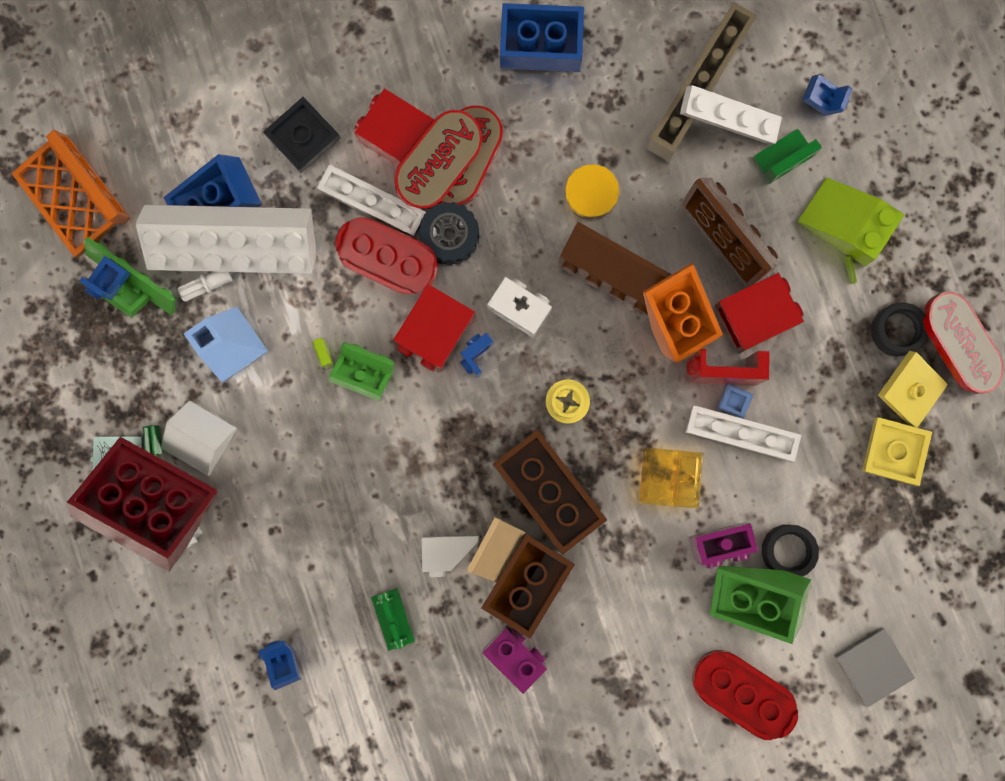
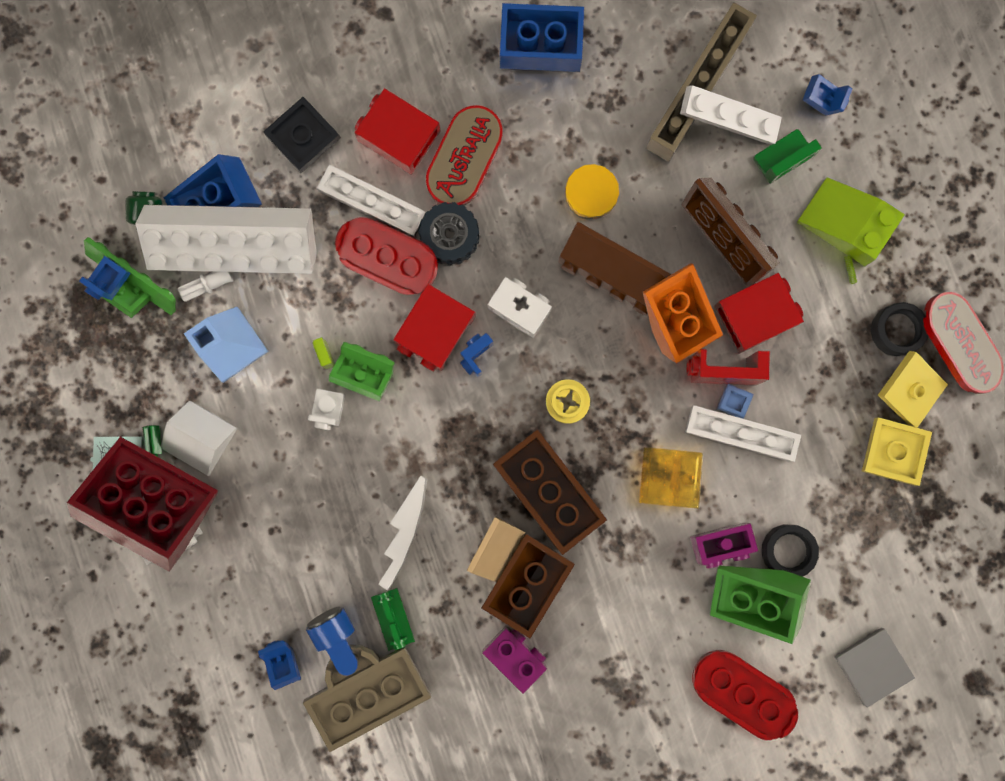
(82, 175): orange fence -> none
(135, 203): none -> dark green head
(327, 409): none -> white bracket
(360, 686): none -> dark tan plate
(407, 522): none -> white slope
(437, 159): dark tan tile -> none
(445, 552): white slope -> none

